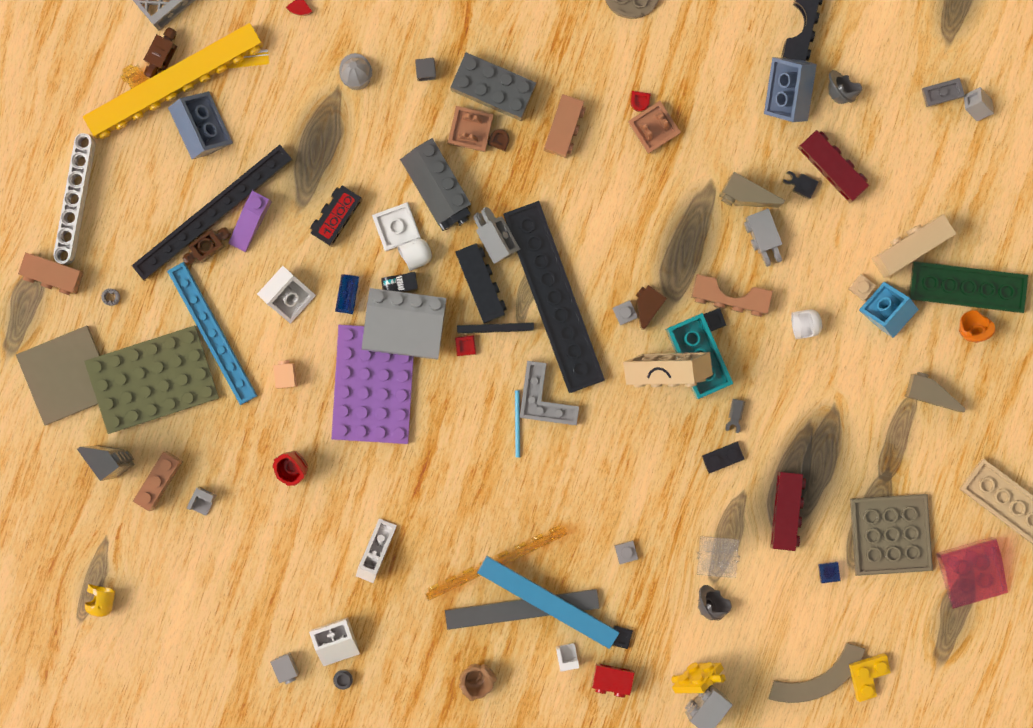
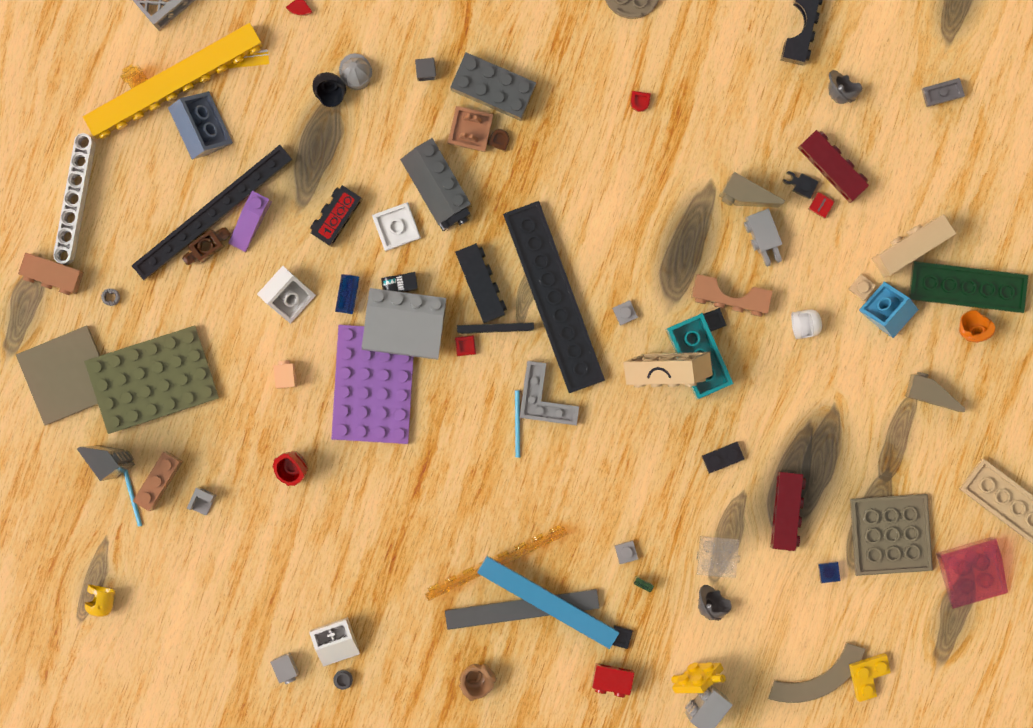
(131, 494): none -> medium azure axle
(160, 52): reddish brown piece -> none
(212, 333): dark azure tile -> none
(329, 89): none -> black piece
(375, 550): white slope -> none
(415, 253): white helmet -> none
(495, 235): light grey hinge -> none
(564, 126): nougat brick -> none
(567, 657): white panel -> none
(643, 584): none -> clear green tile
(648, 304): reddish brown slope -> none
(654, 127): nougat plate -> none
(735, 414): dark grey bar -> none
(790, 89): sand blue slope -> none
(821, 205): none -> red tile
(978, 104): light grey panel -> none

